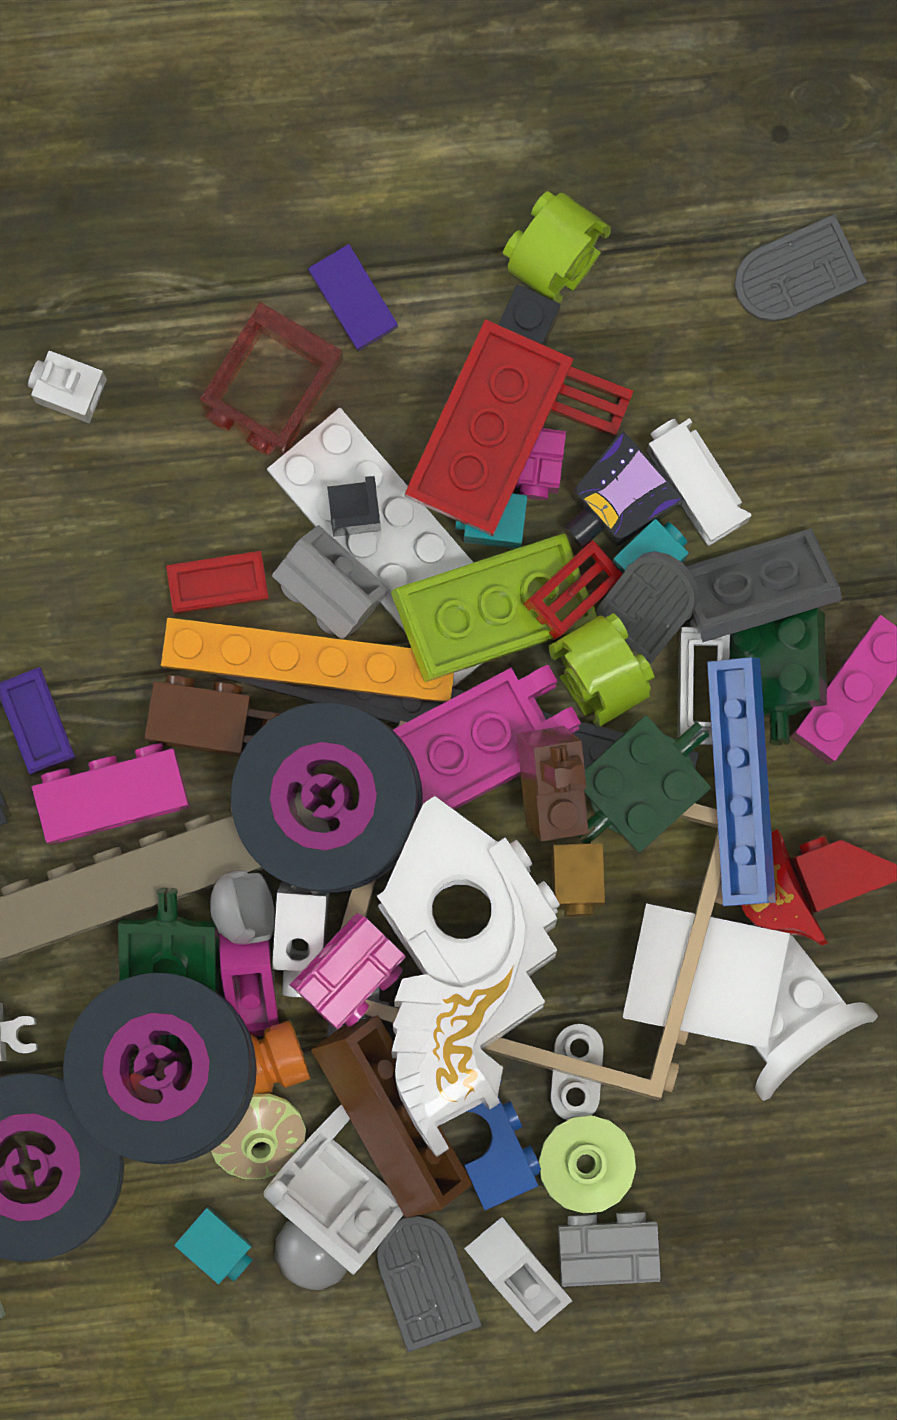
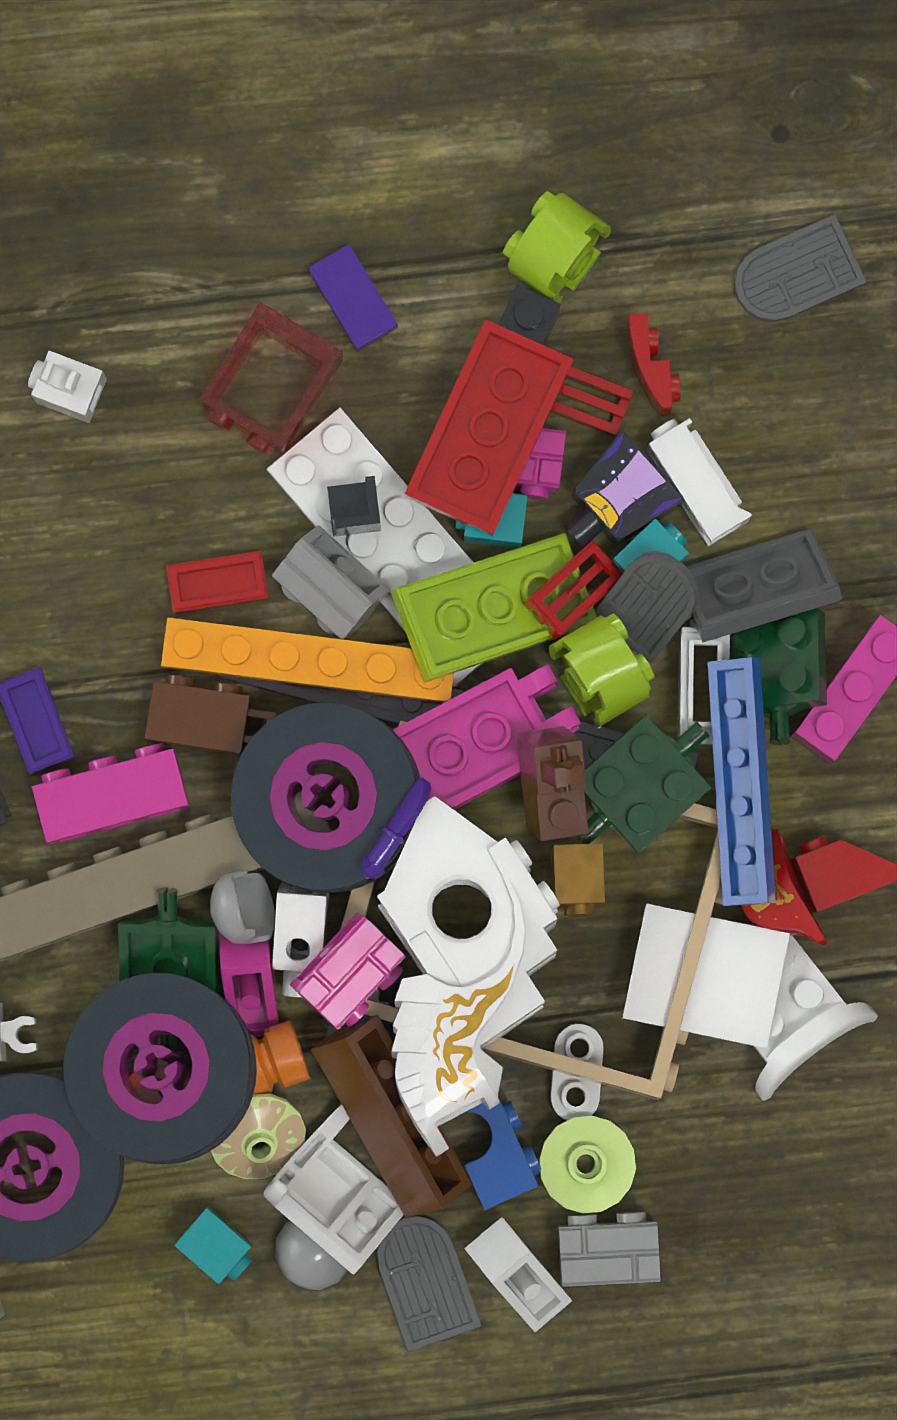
(411, 807): none -> dark purple piece
(654, 376): none -> red slope

